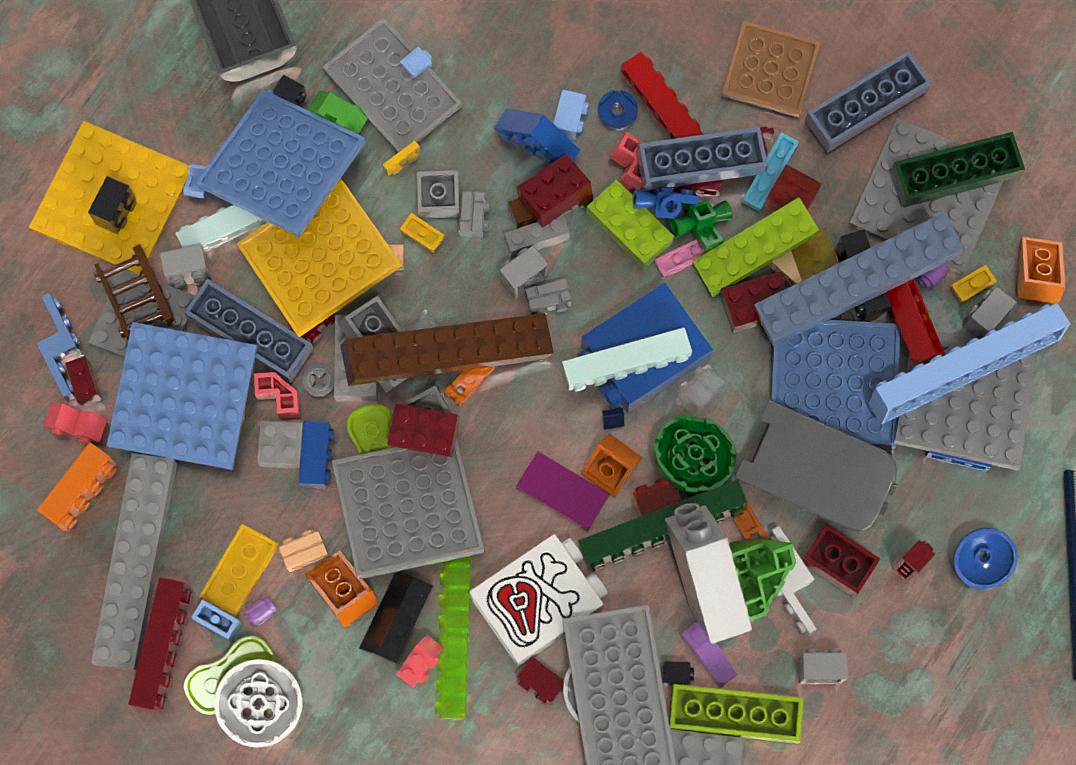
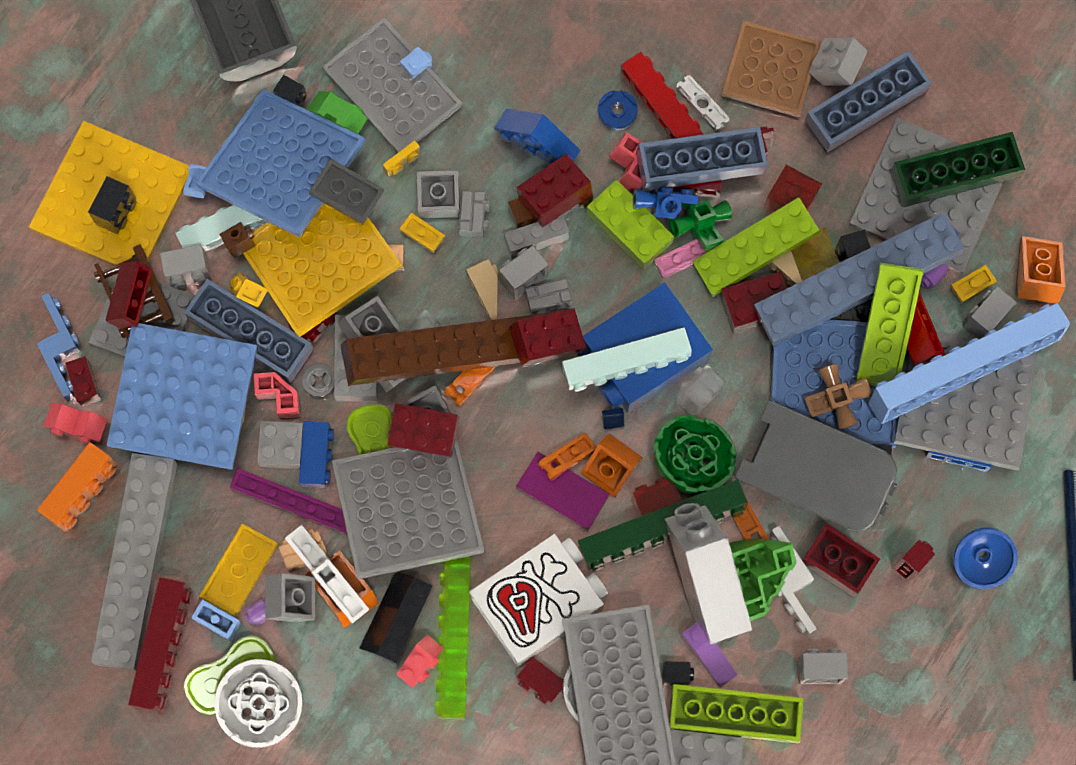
(129, 294): none -> dark red brick
(238, 239): none -> reddish brown brick
(247, 289): none -> yellow bracket
(289, 500): none -> magenta plate
(289, 597): none -> light grey brick
(327, 574): none -> white bracket
(346, 191): none -> dark grey plate
(485, 284): none -> tan slope
(547, 337): none -> dark red brick
(568, 456): none -> orange plate
(570, 112): light blue brick -> none
(712, 113): none -> white piece
(776, 160): medium azure plate -> none
(837, 397): none -> medium nougat brick
(838, 61): none -> light grey brick
(889, 323): none -> lime plate

